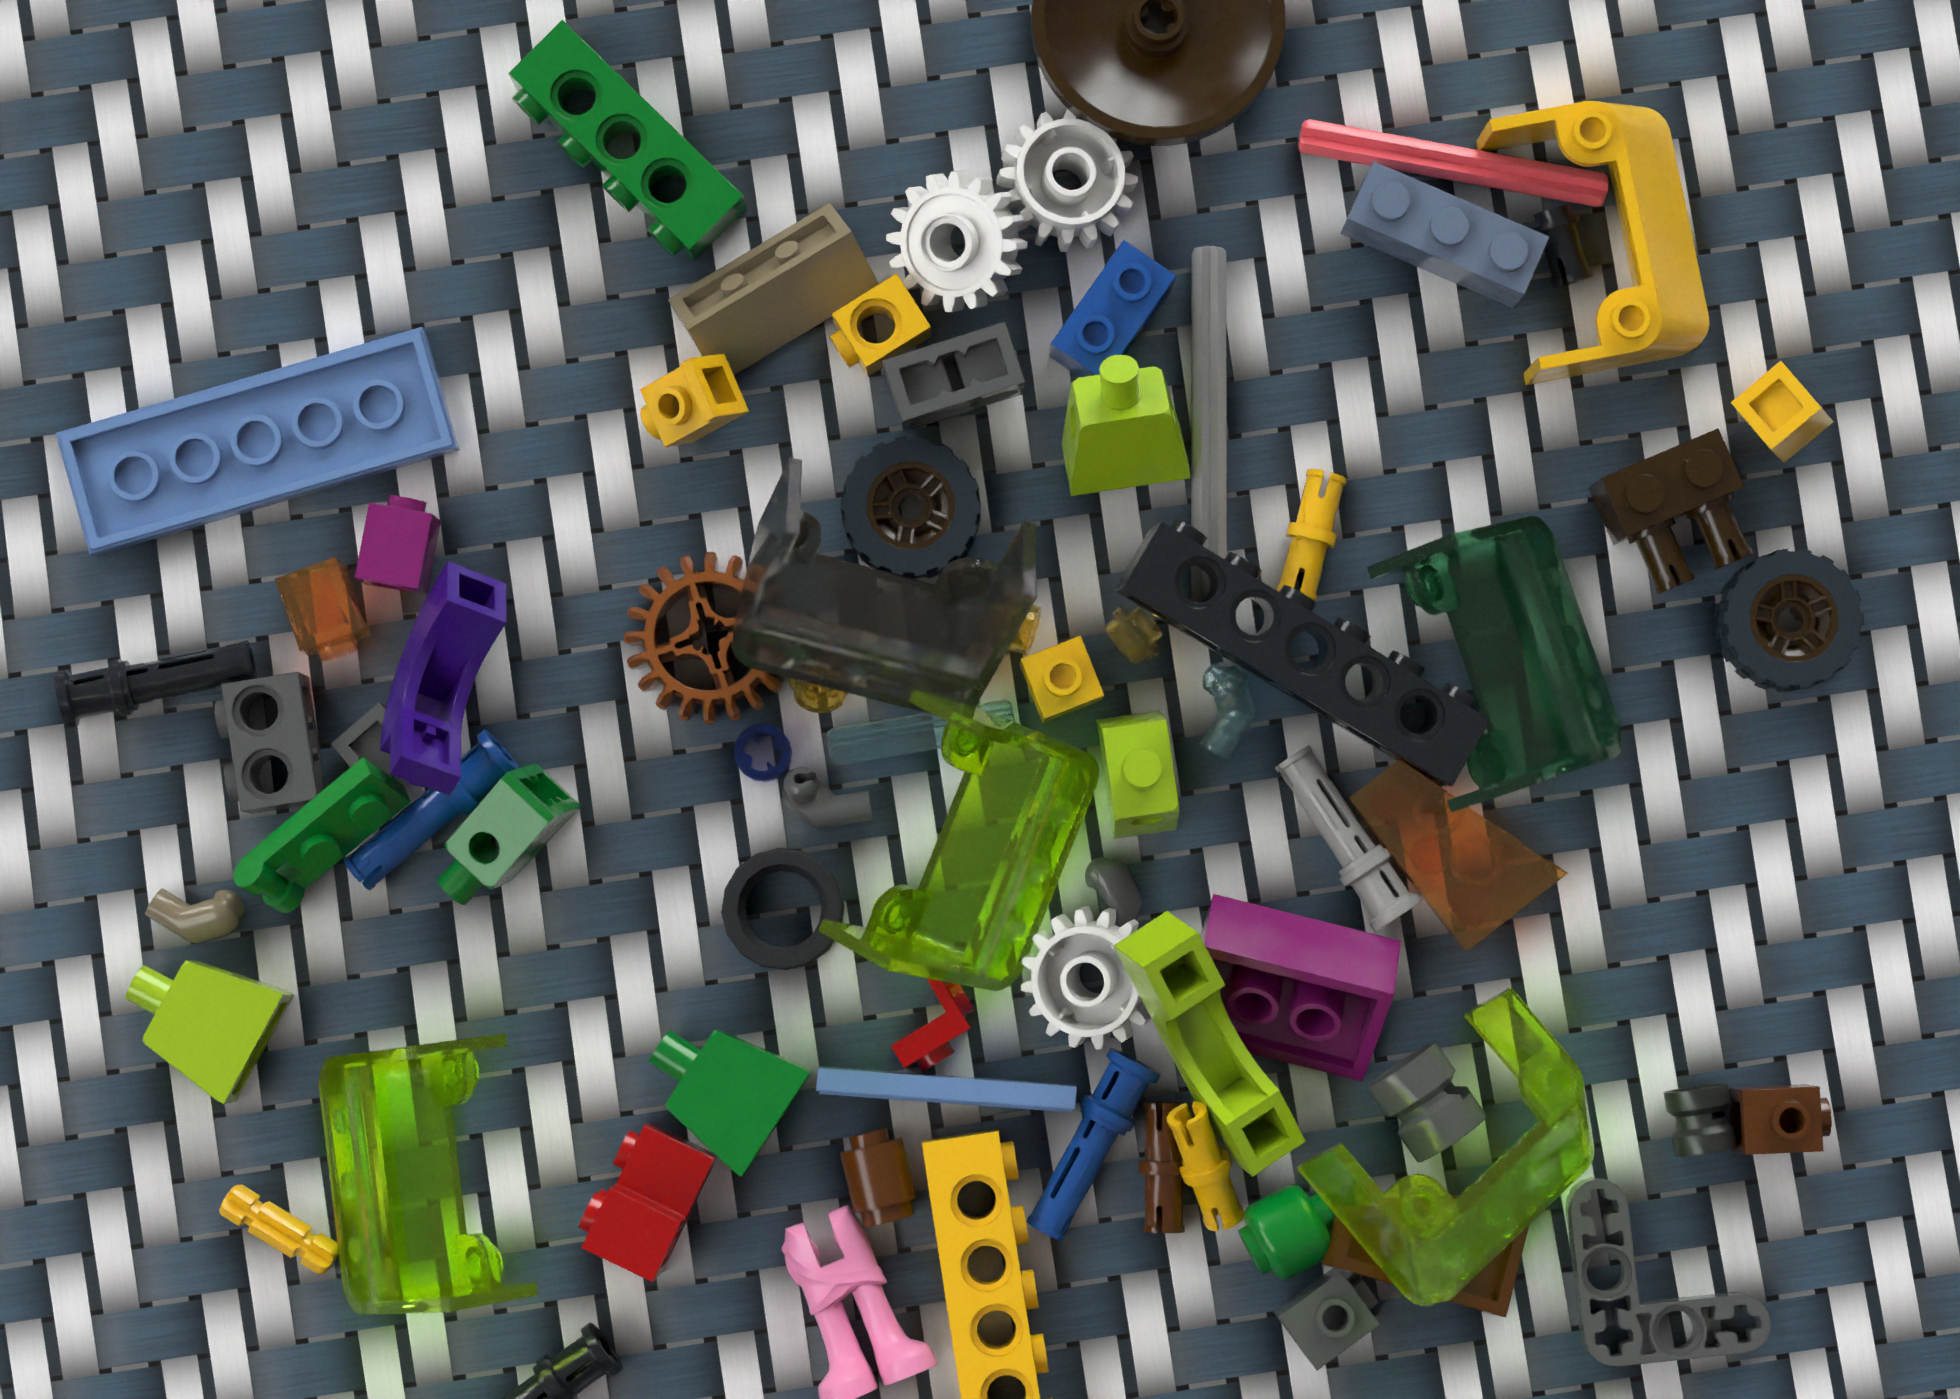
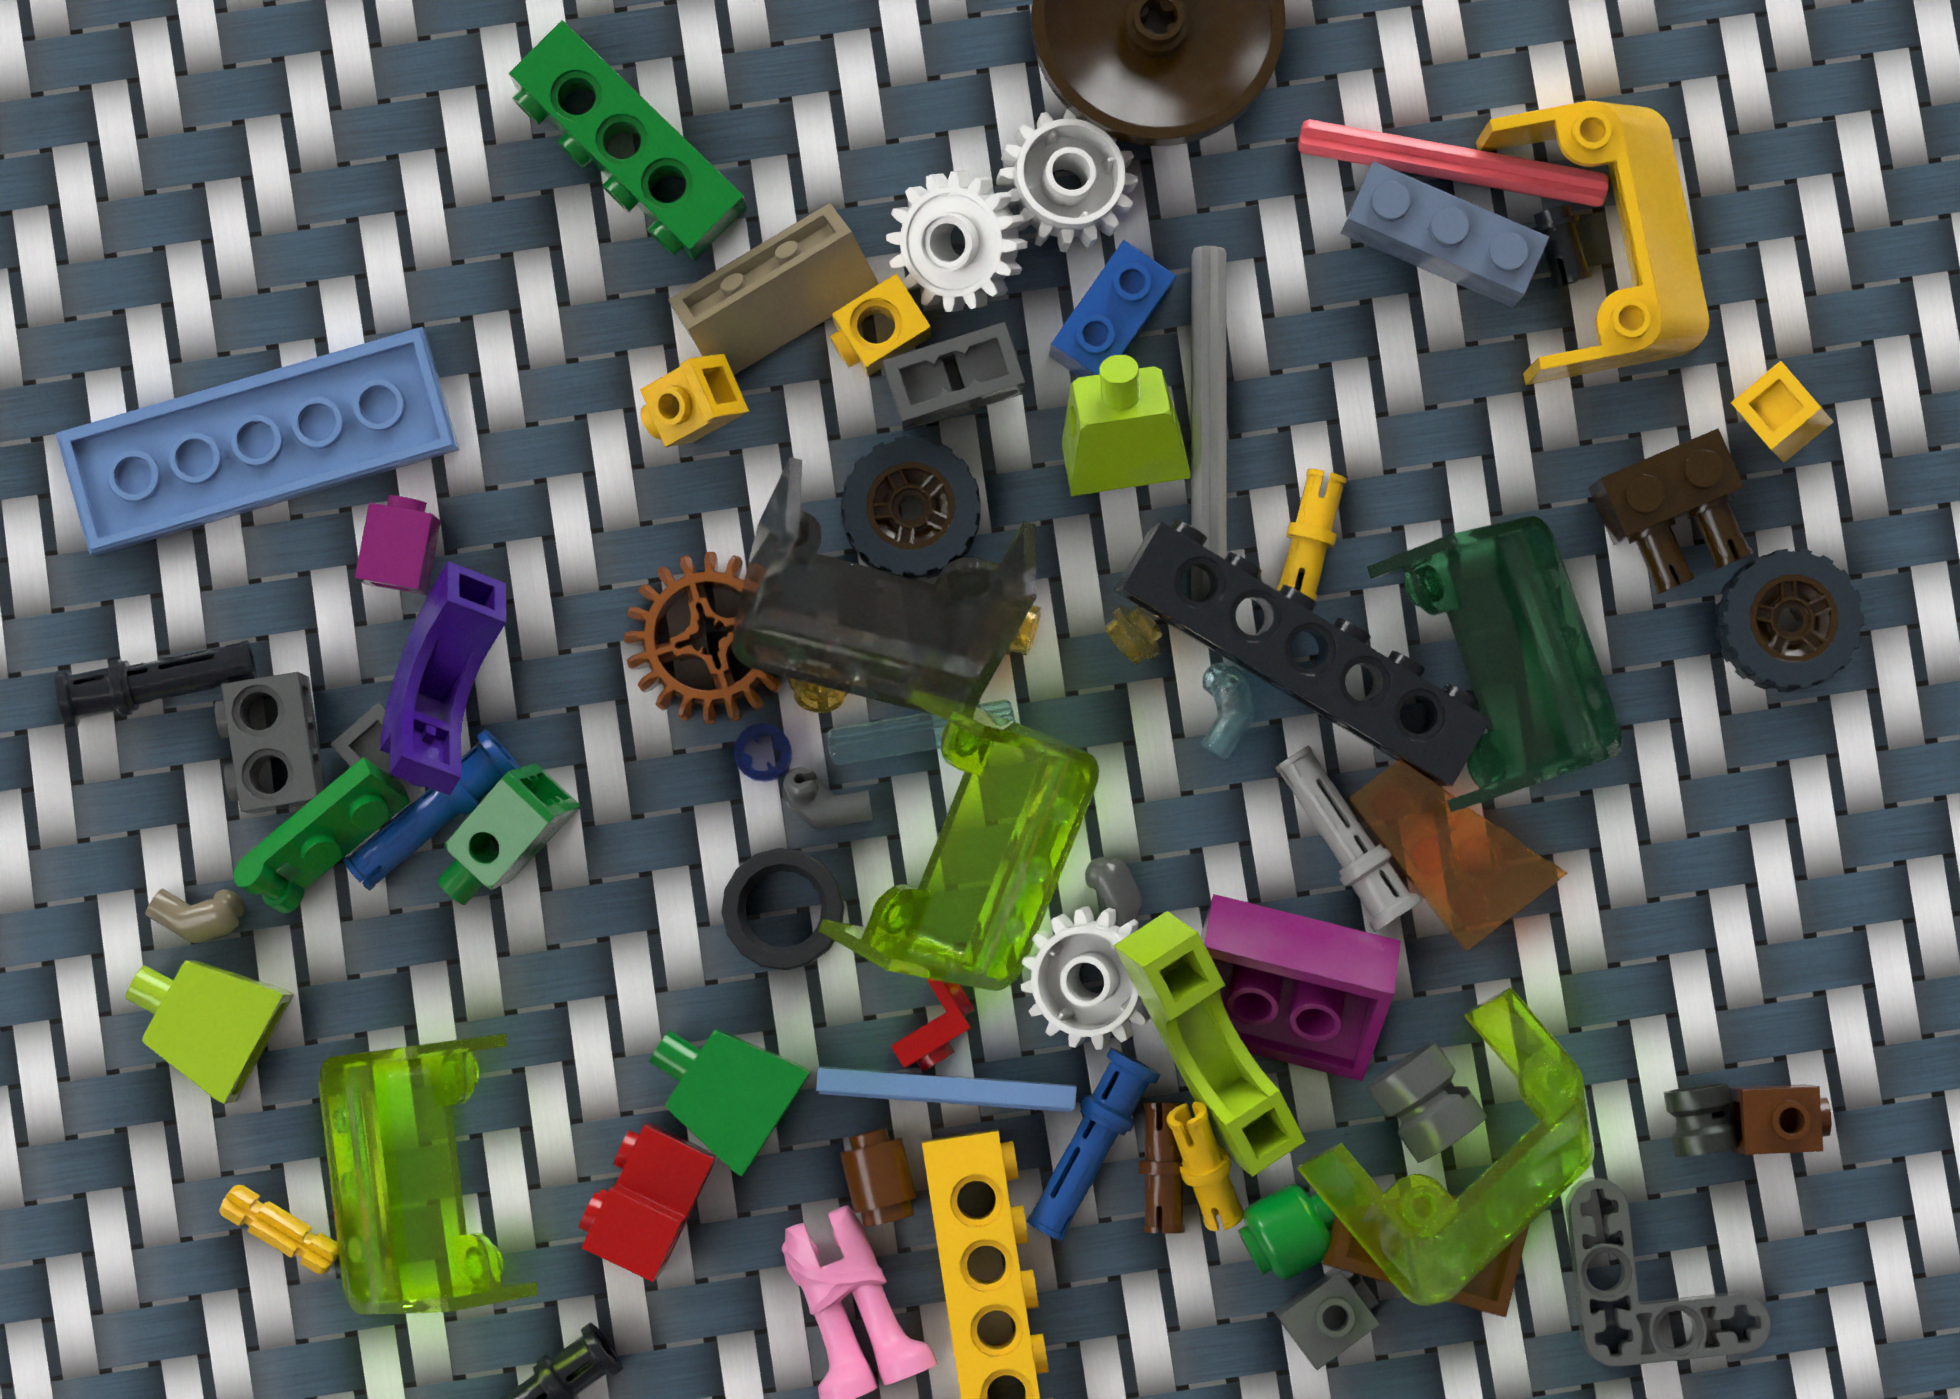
(323, 609): clear orange brick -> none
(1061, 679): yellow brick -> none
(1138, 774): lime torso -> none

